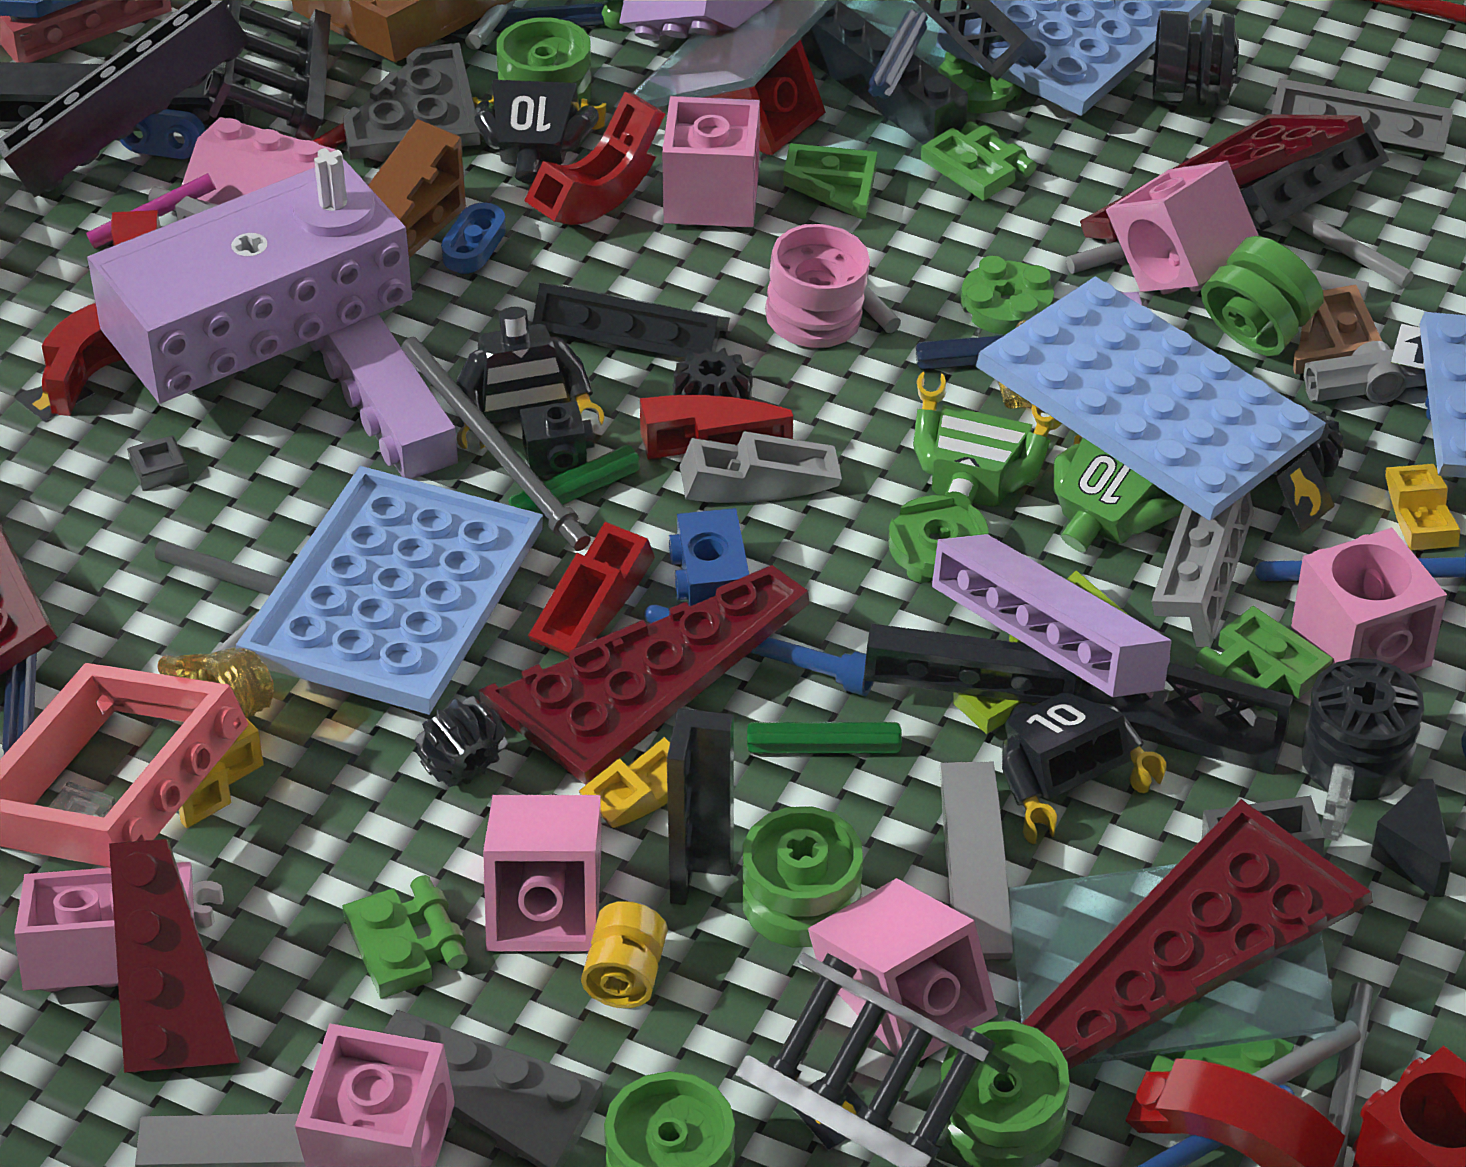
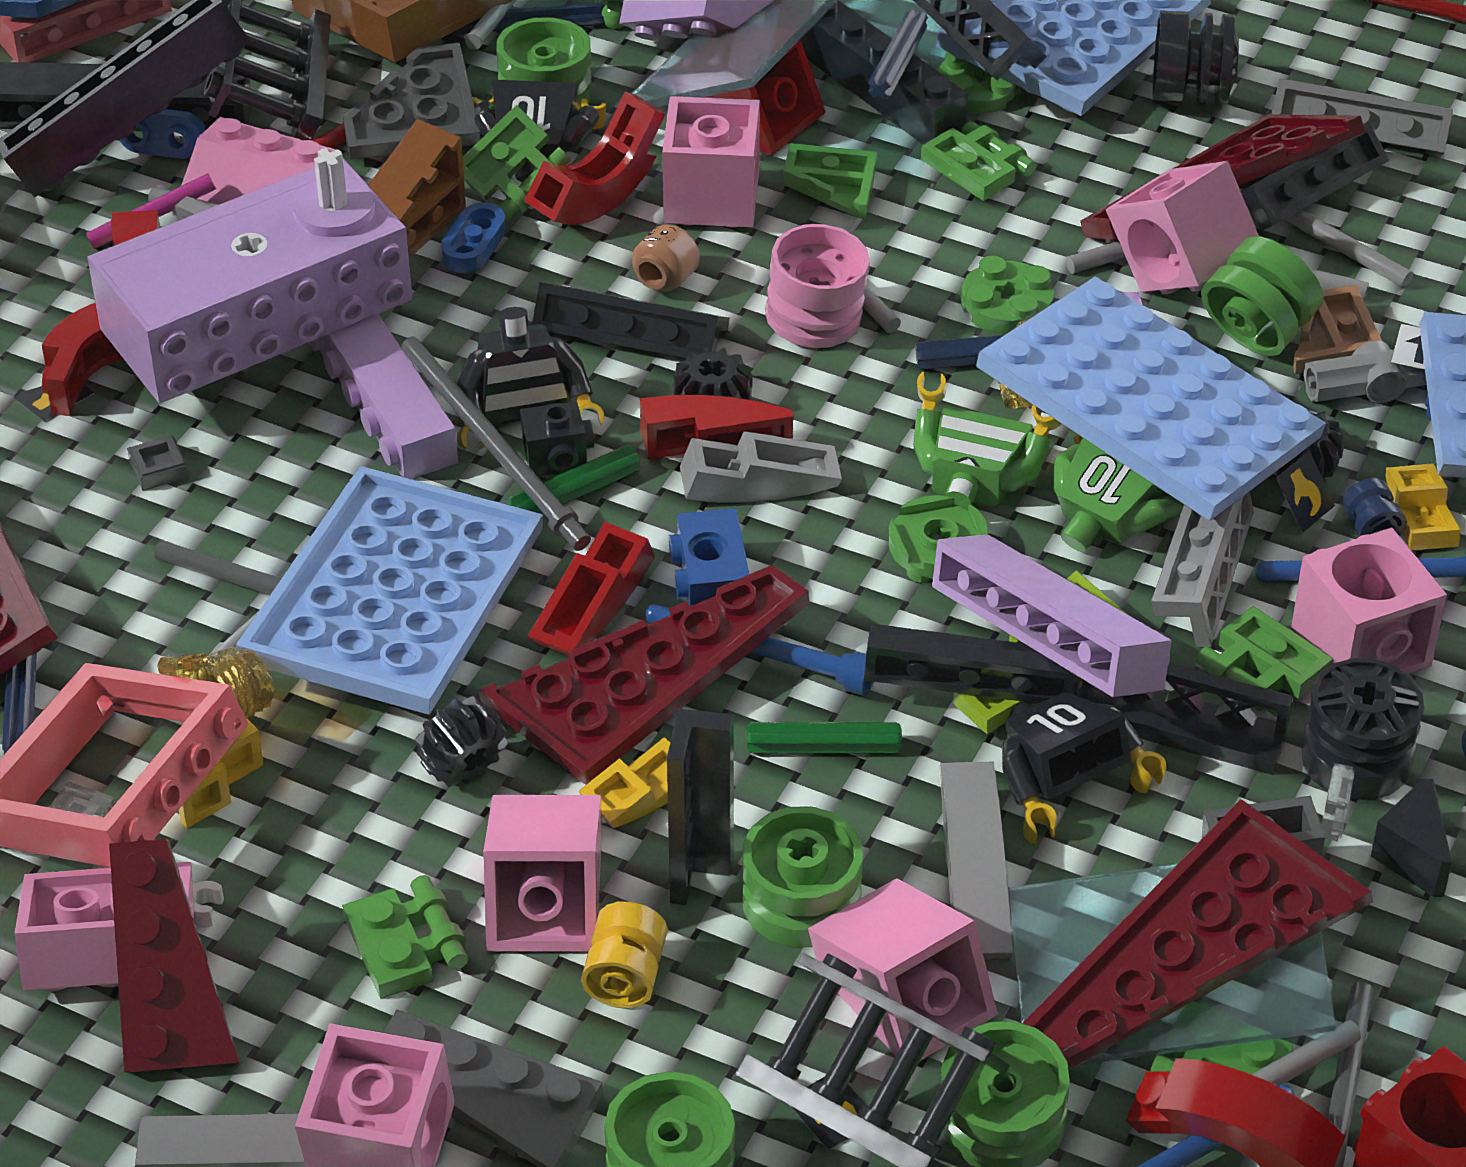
(502, 153): none -> bright green plate
(665, 258): none -> nougat head
(1372, 507): none -> dark blue wheel

